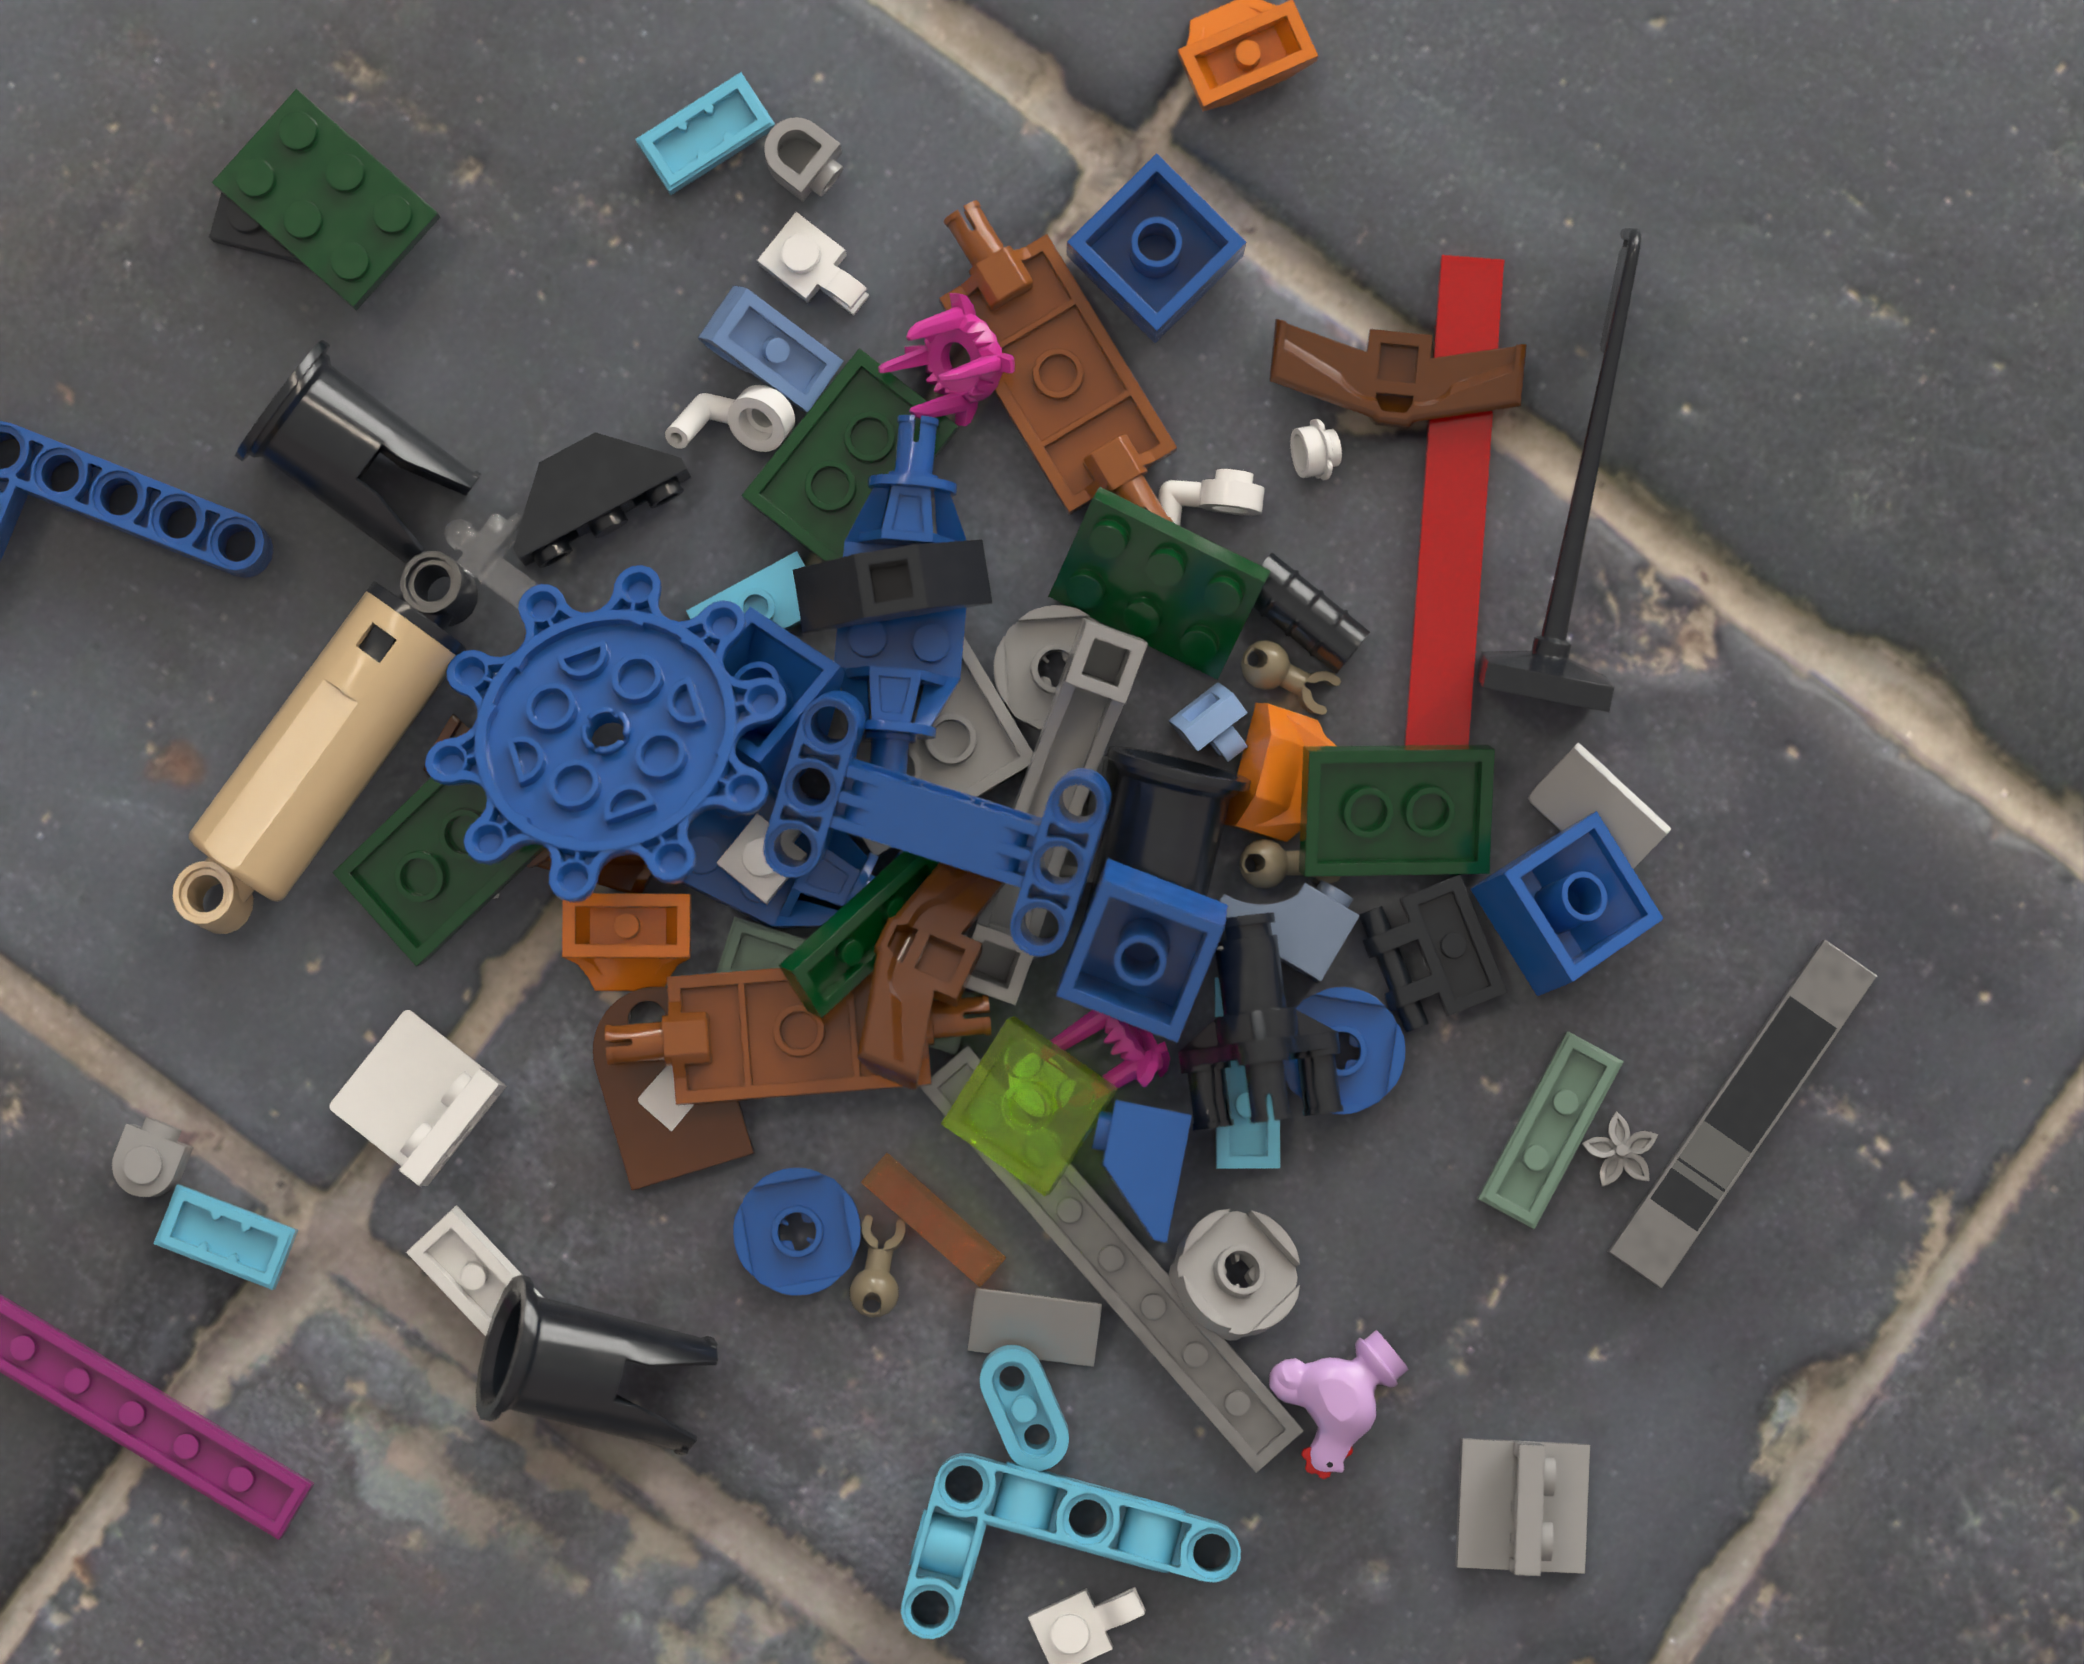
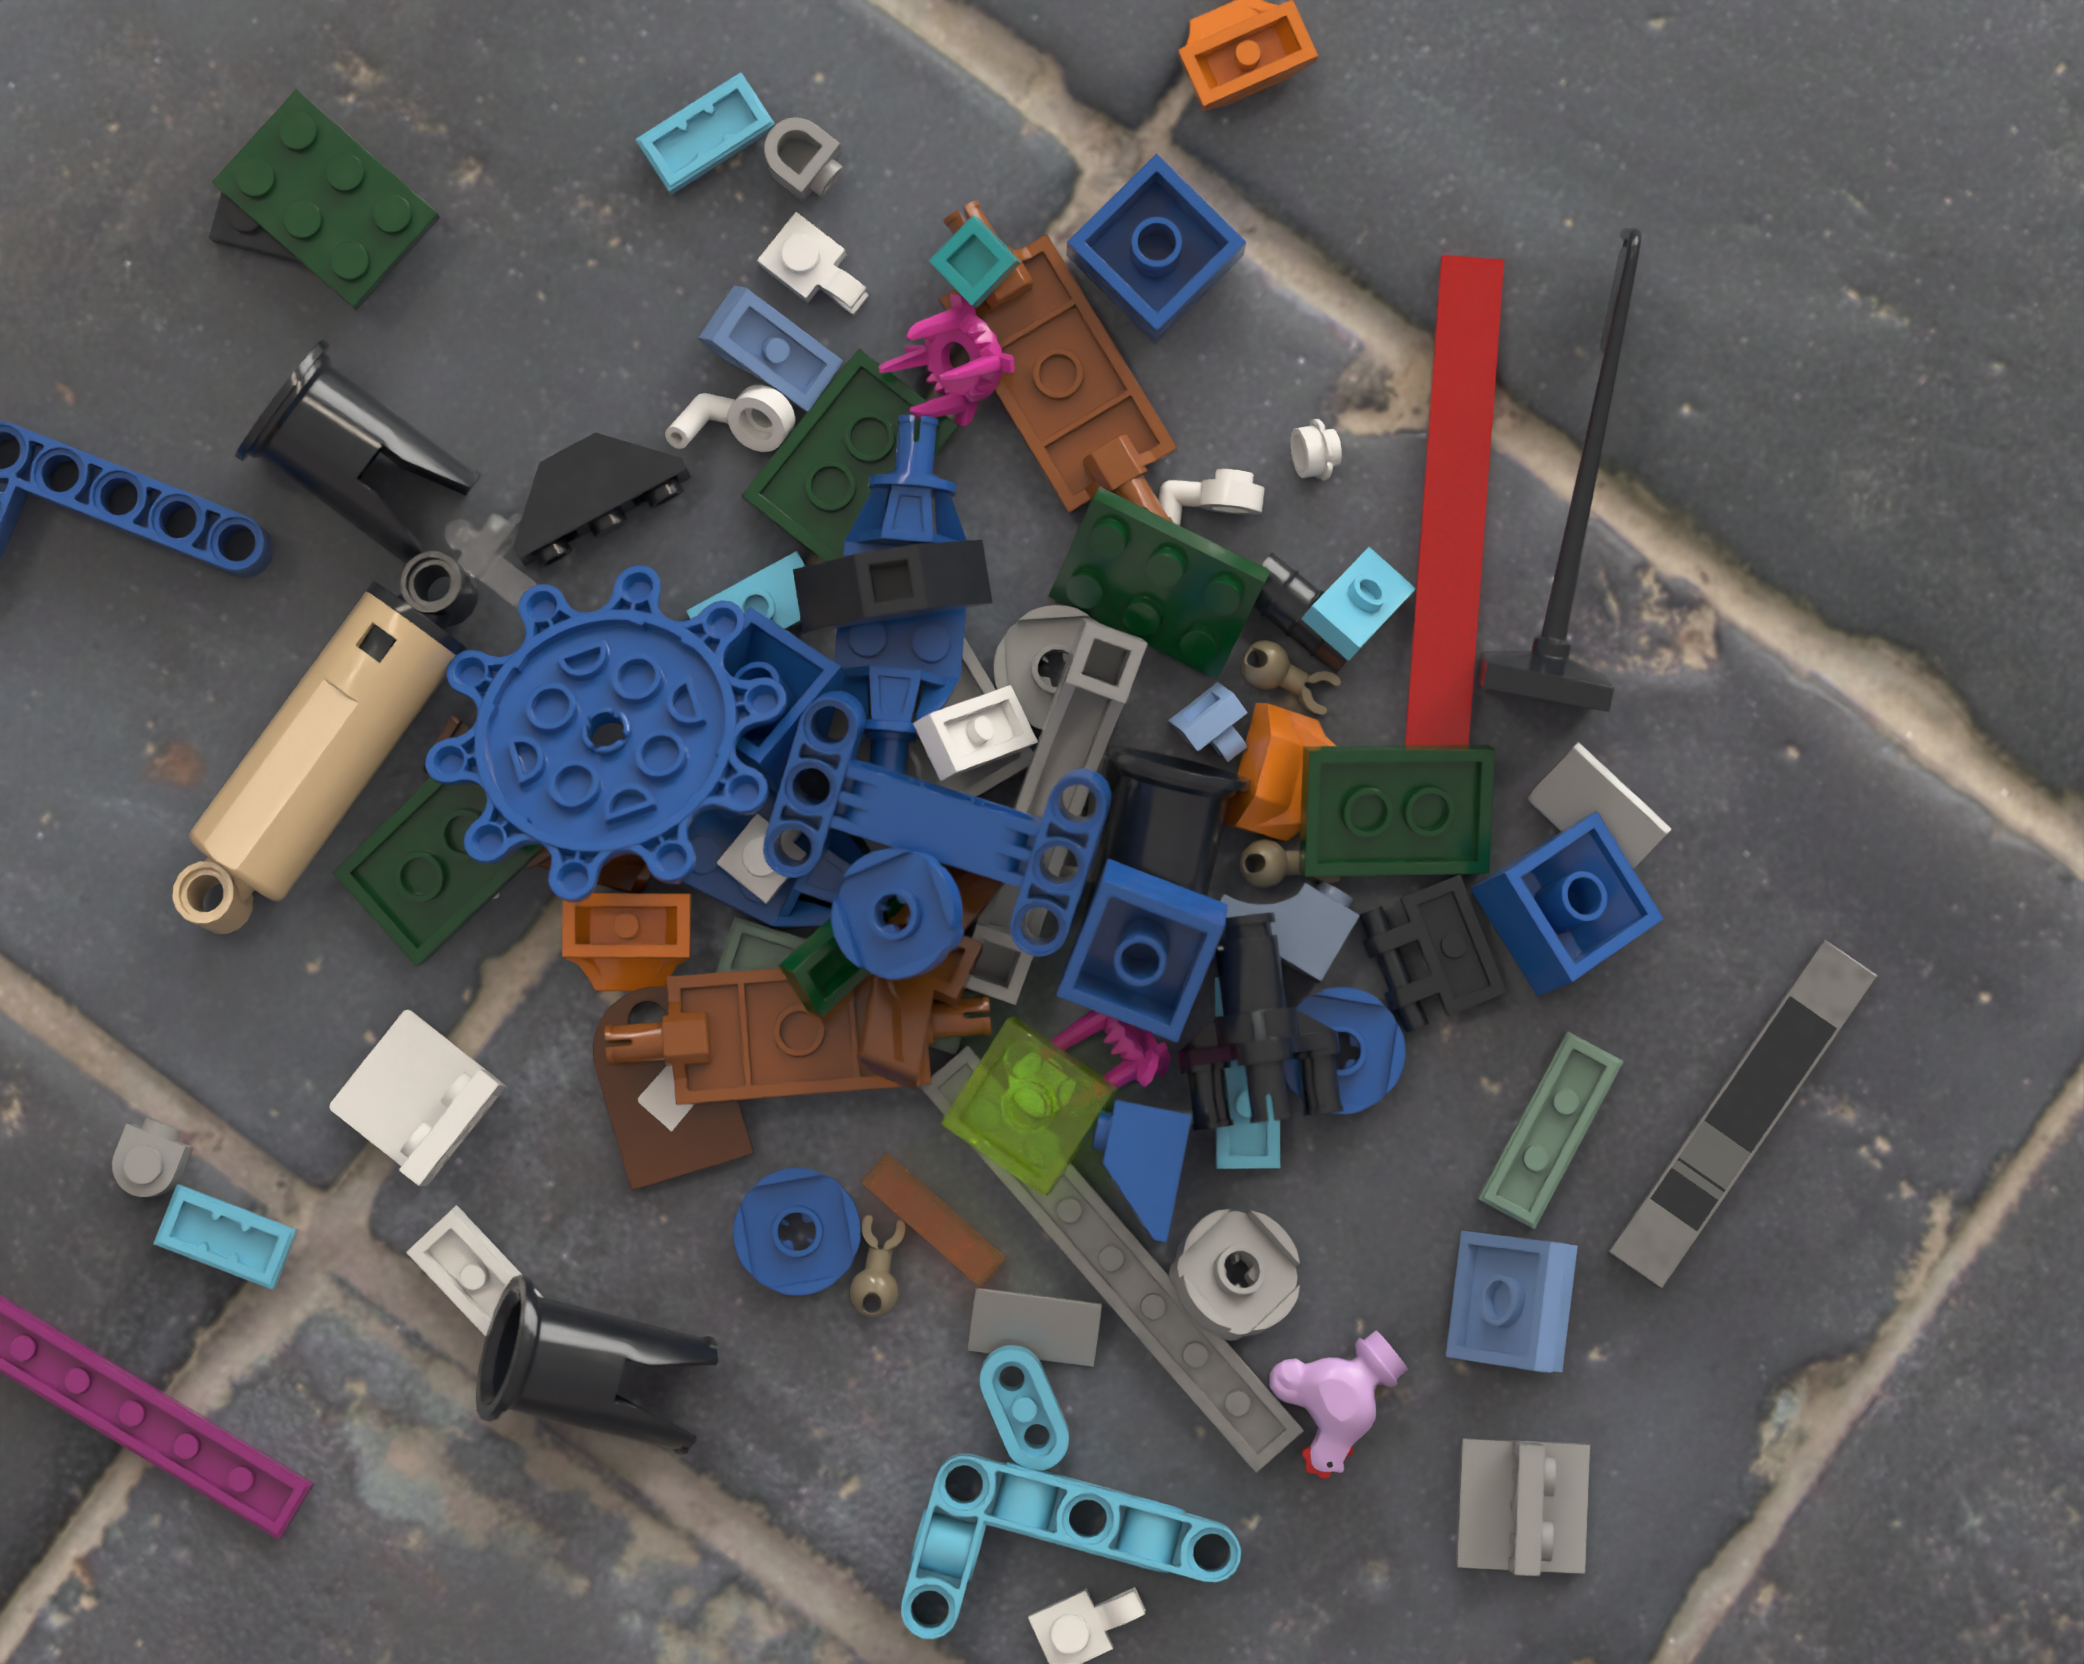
(933, 922): none -> blue plate
(975, 261): none -> teal plate
(975, 732): none -> white plate
(1358, 603): none -> medium azure plate
(1396, 377): reddish brown plate -> none
(1511, 1301): none -> medium blue bracket
(1621, 1151): light grey plant -> none

